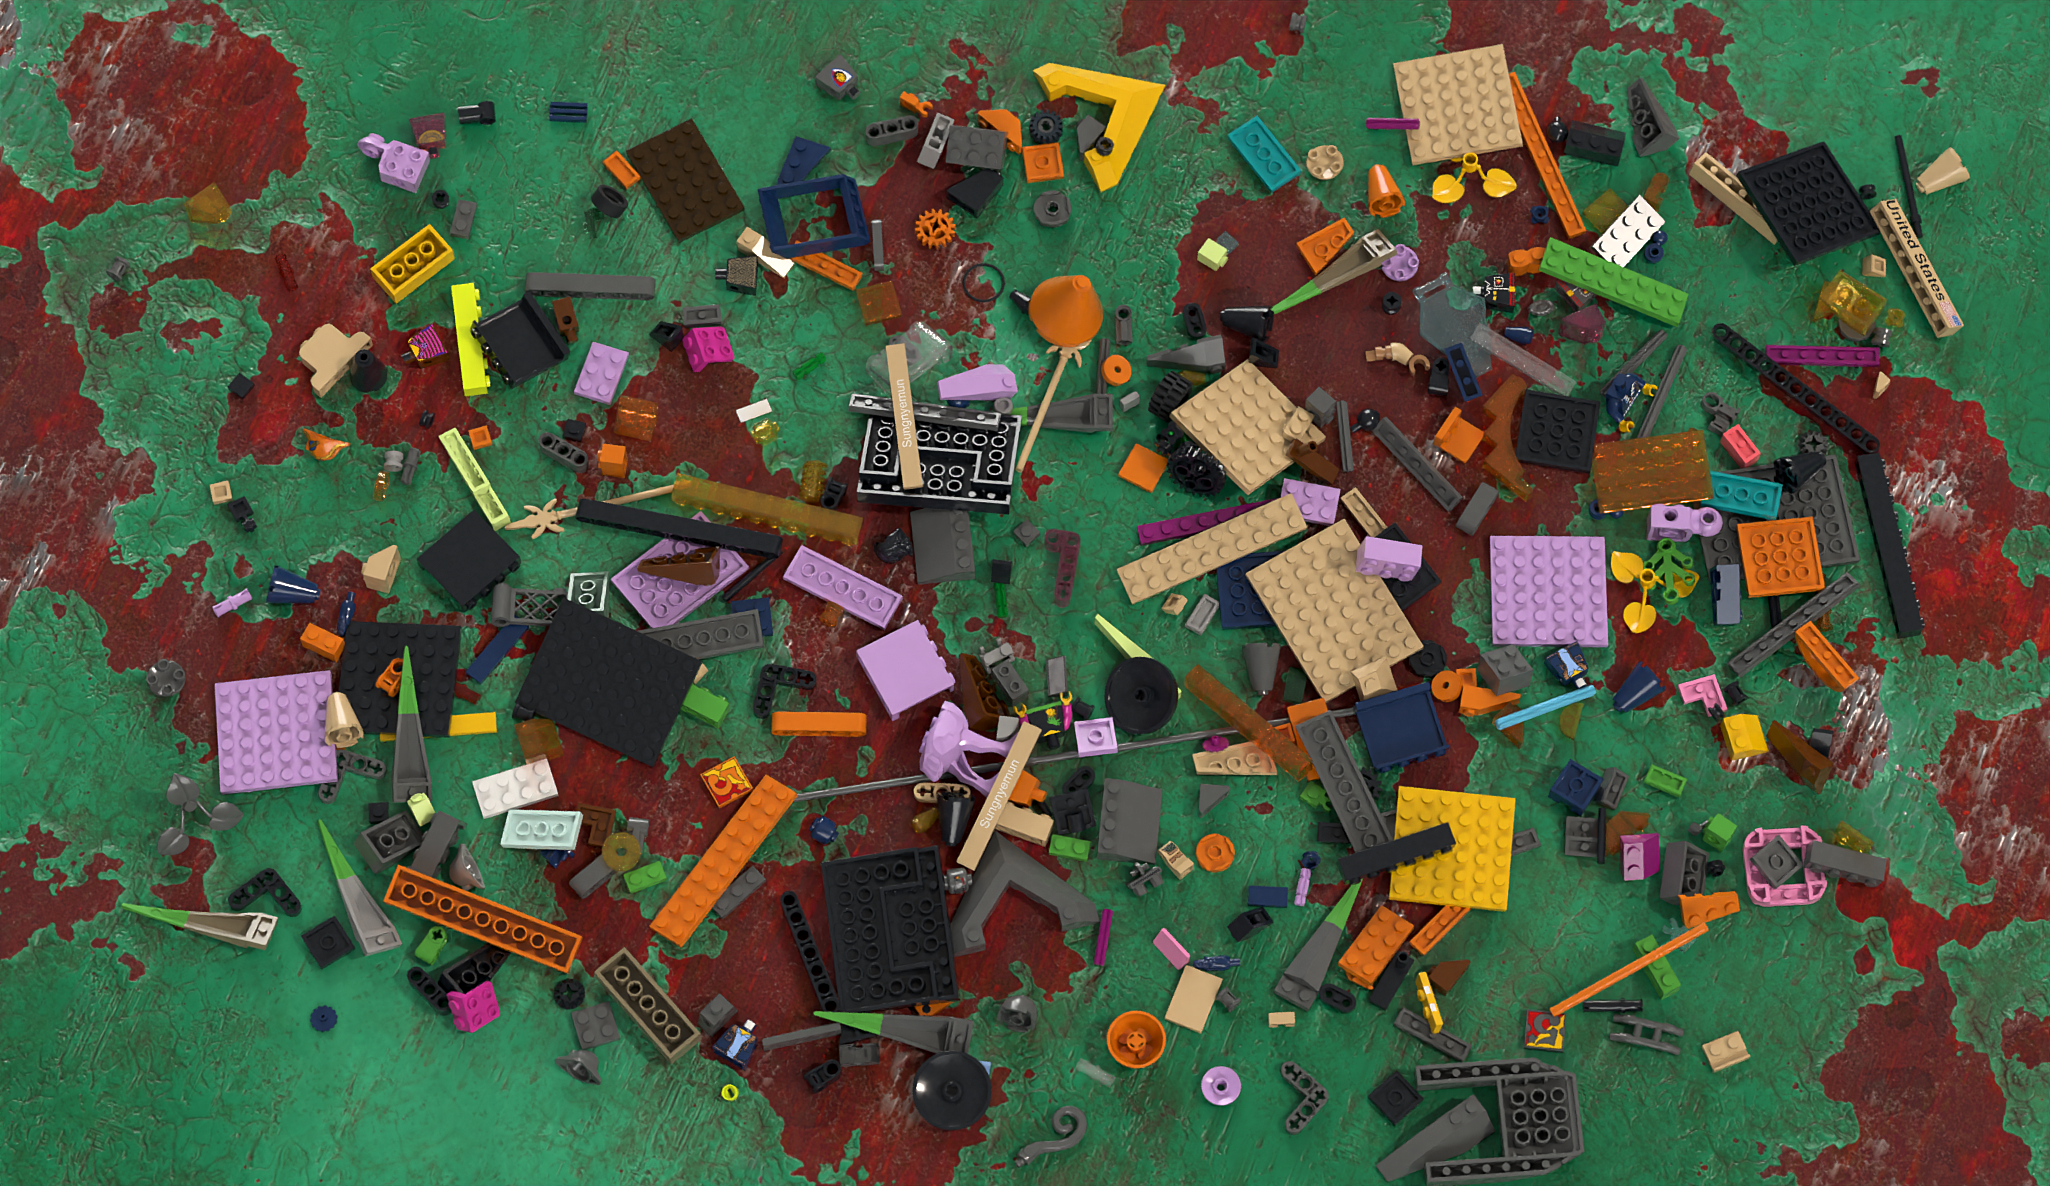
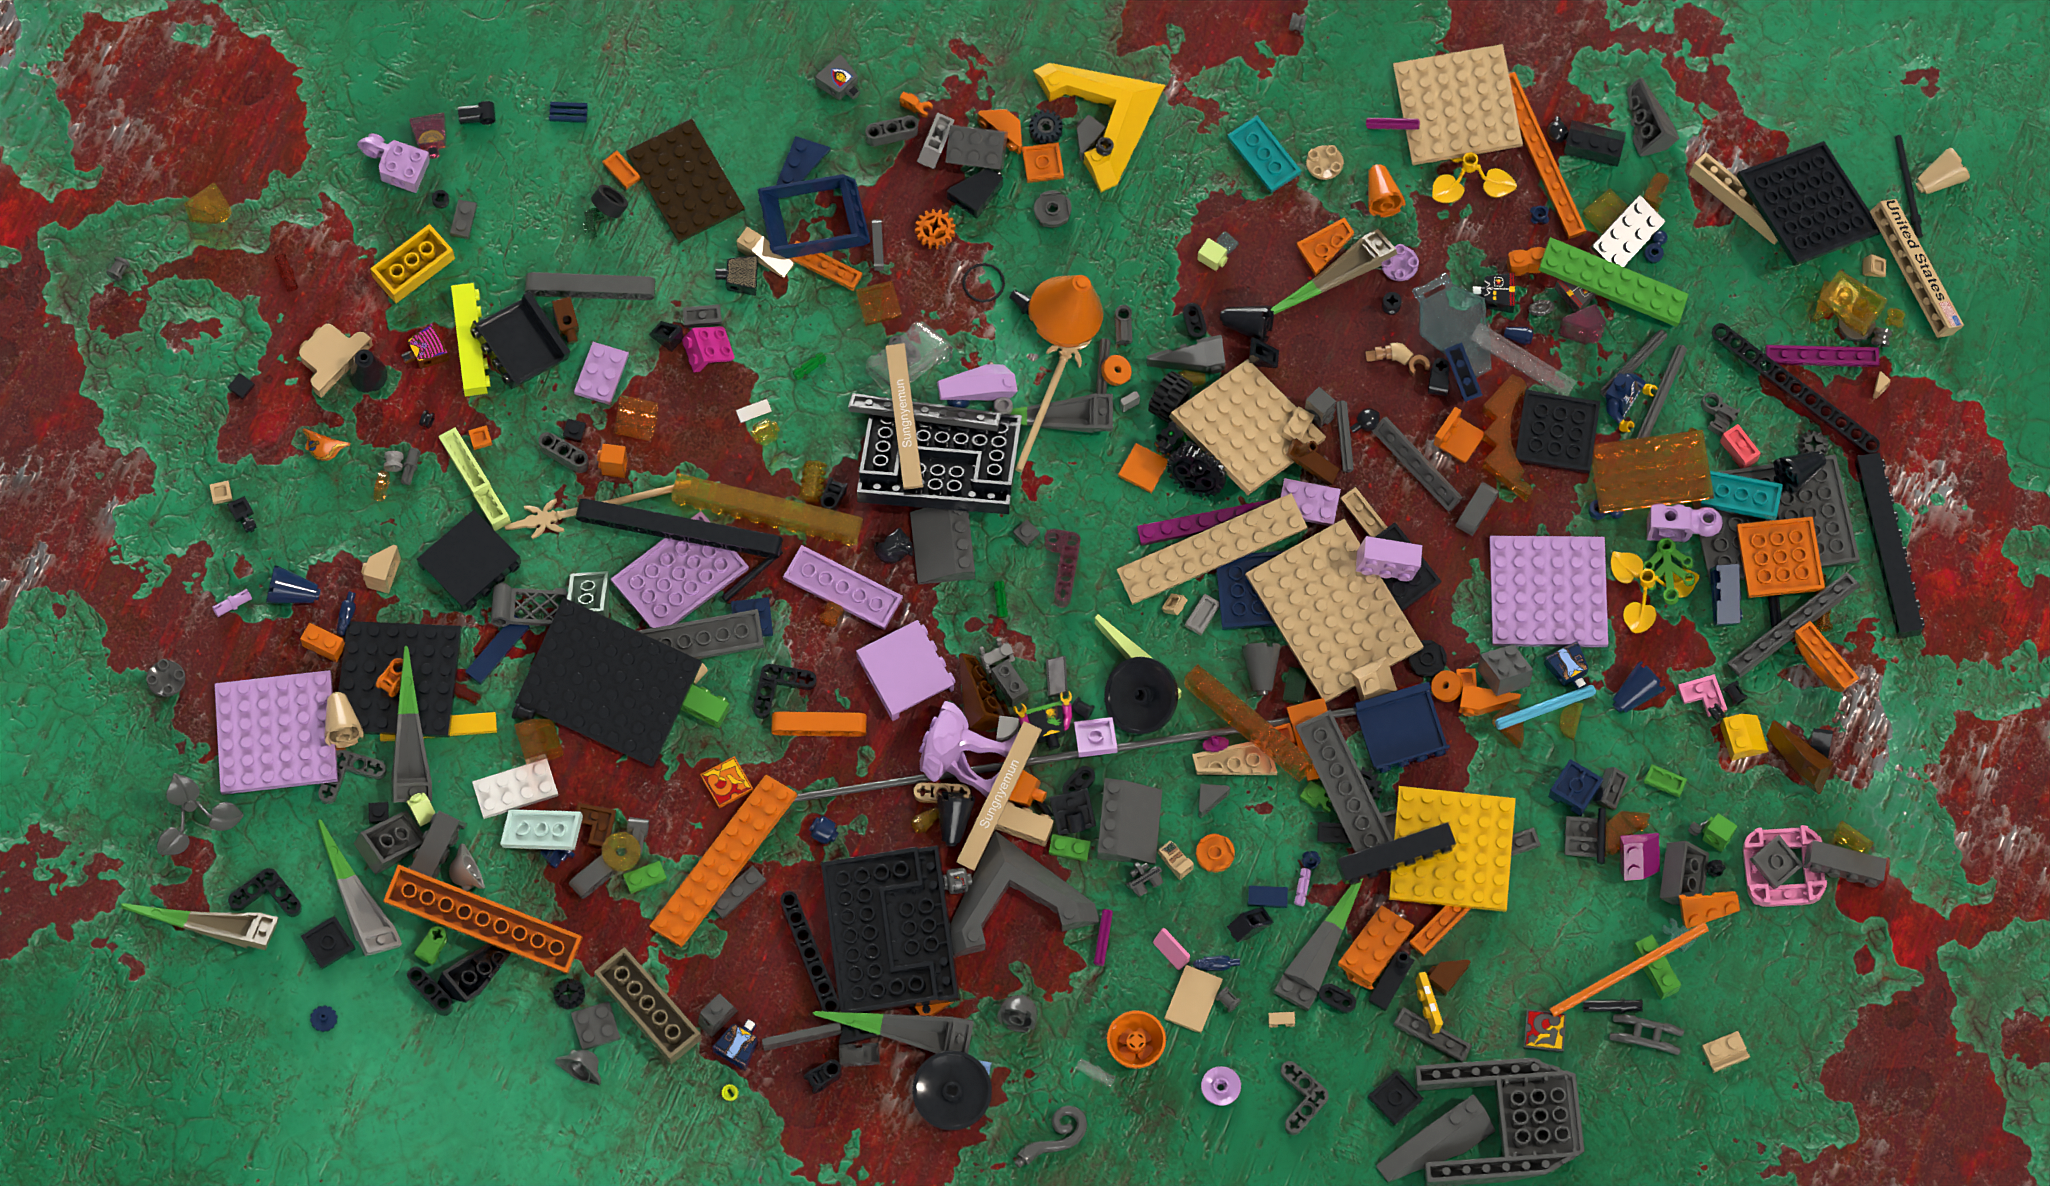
(474, 1008): dark pink bracket -> none
(692, 568): reddish brown wedge -> none
(1001, 571): black slope -> none
(1867, 191): black bush -> none

